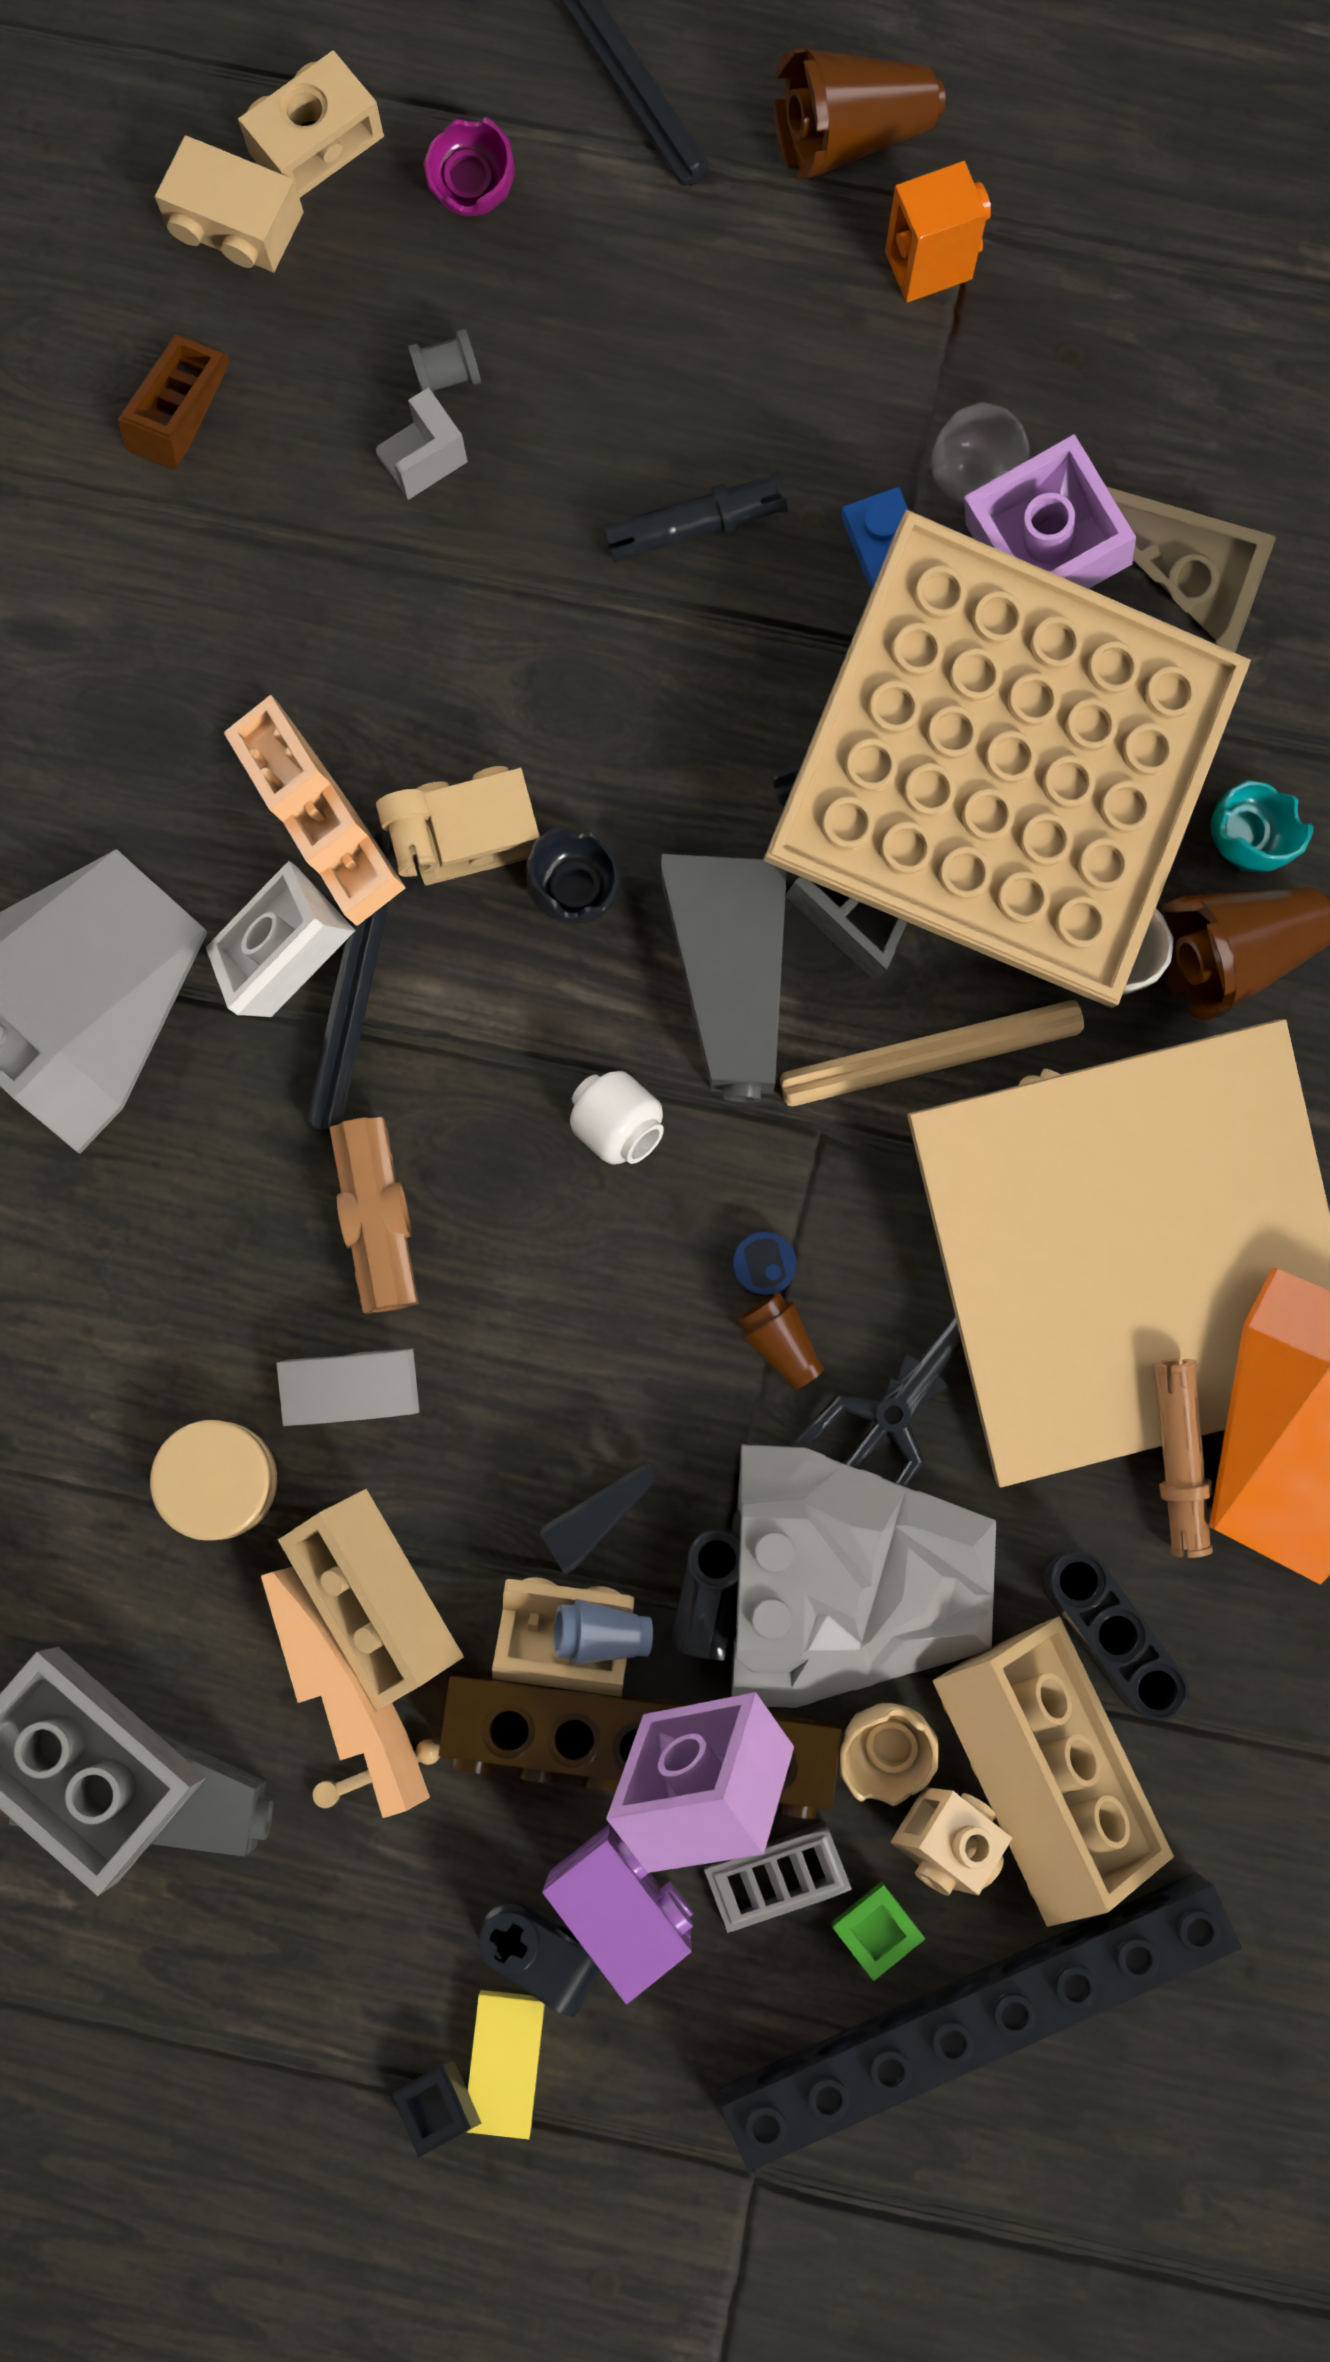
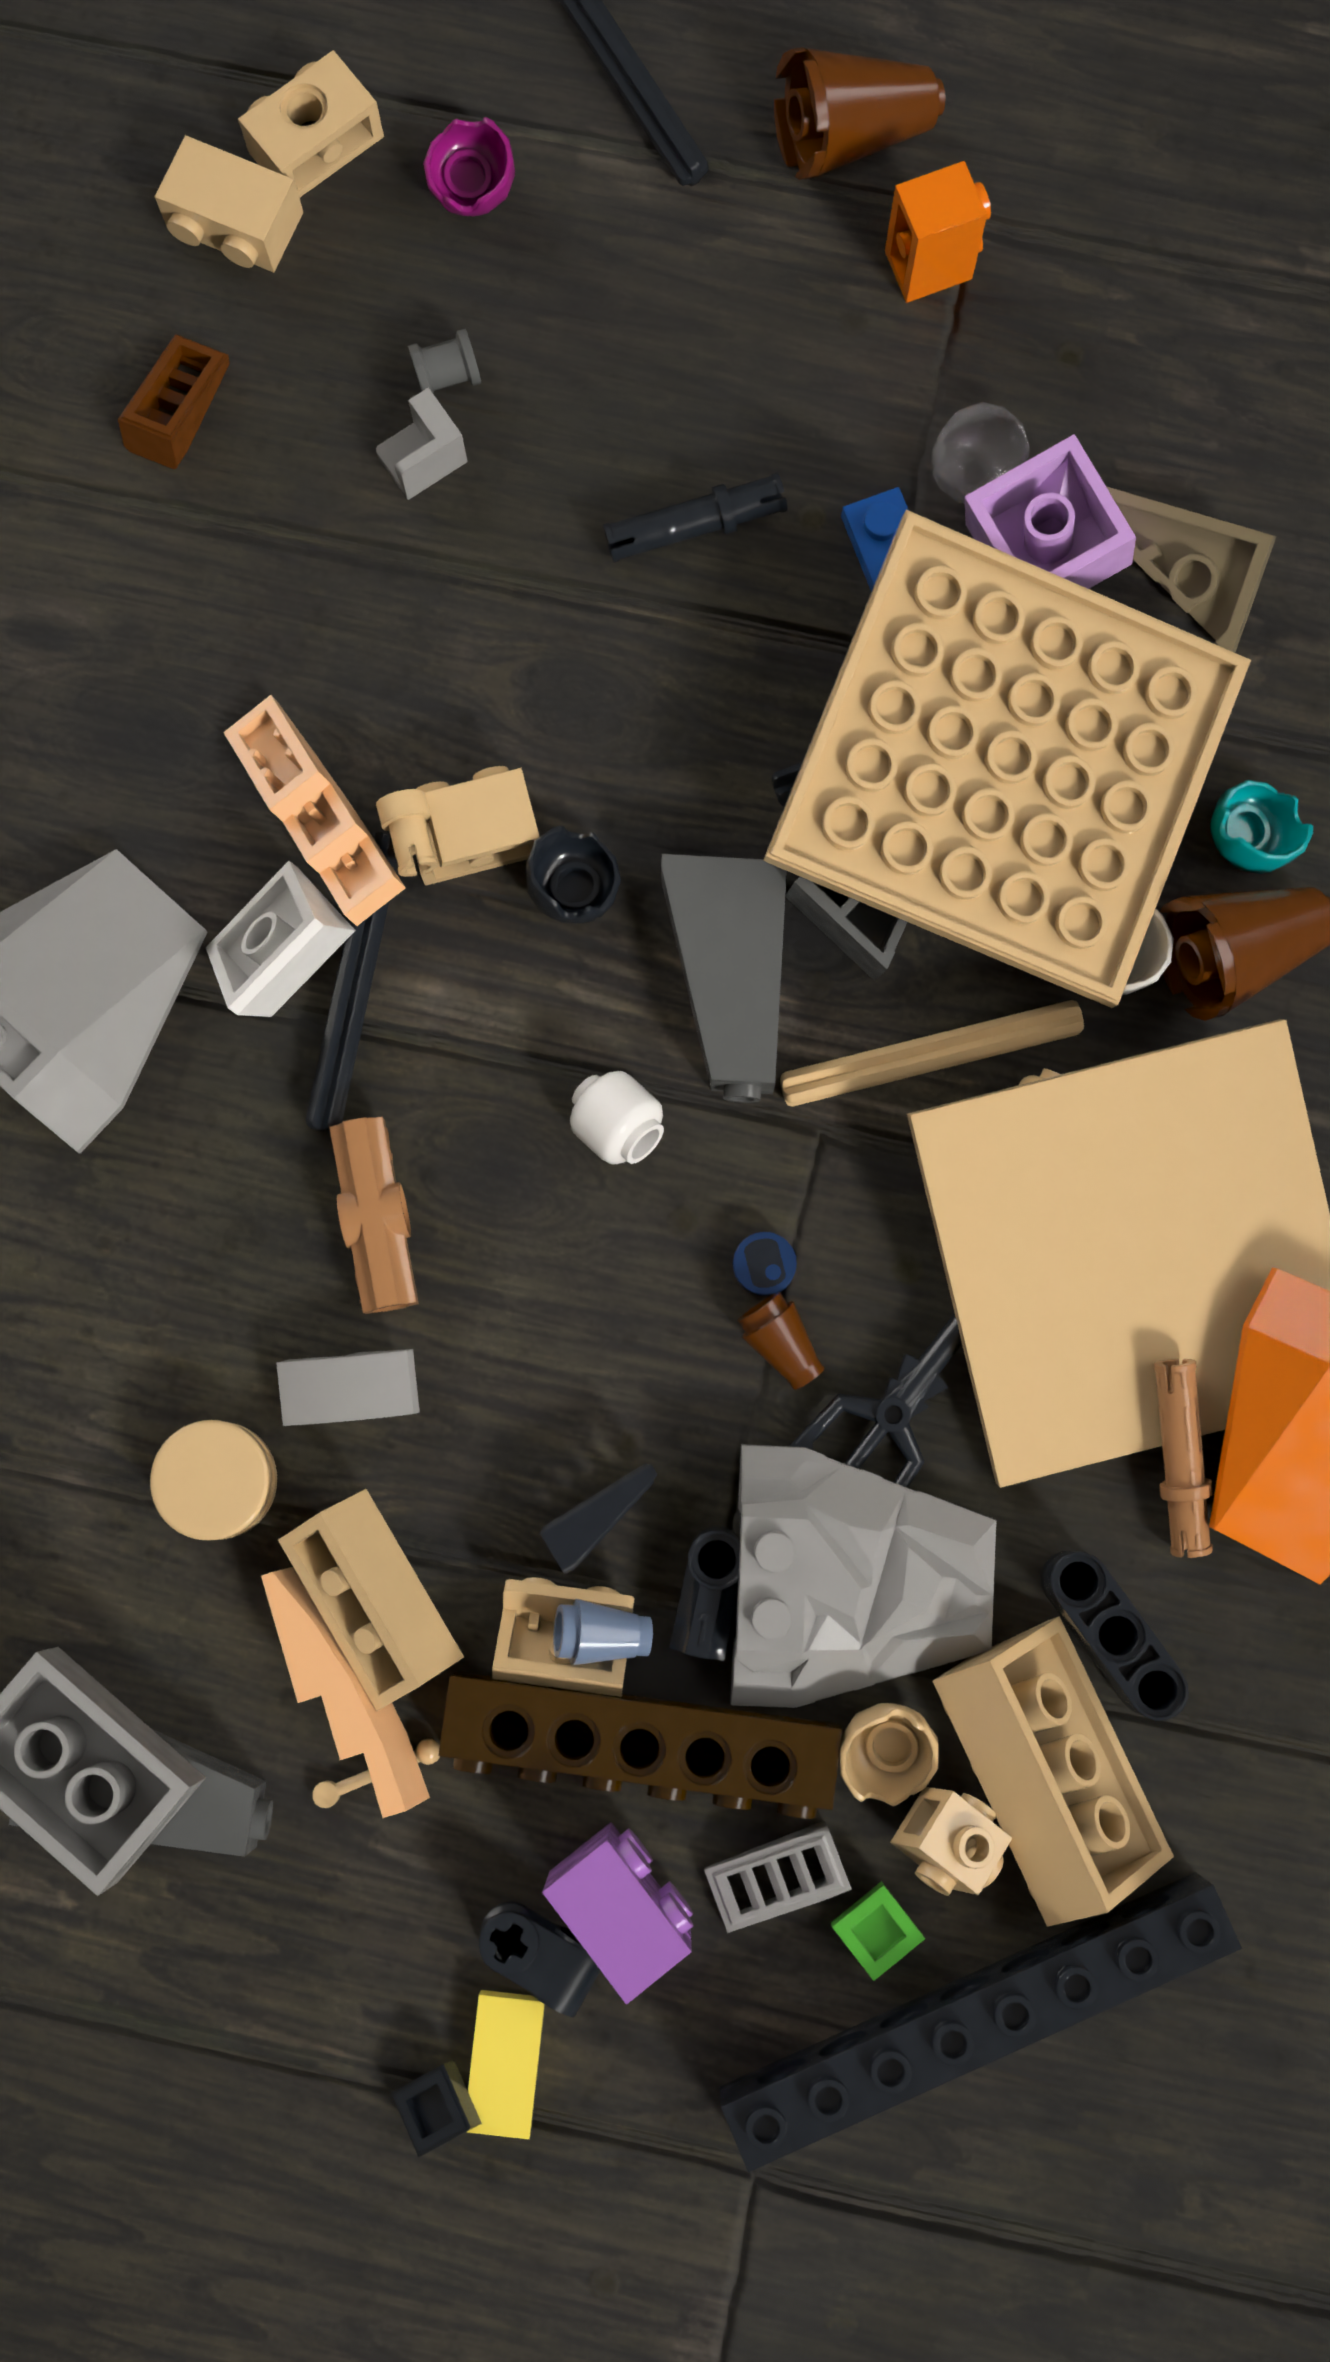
(701, 1783): lavender slope -> none

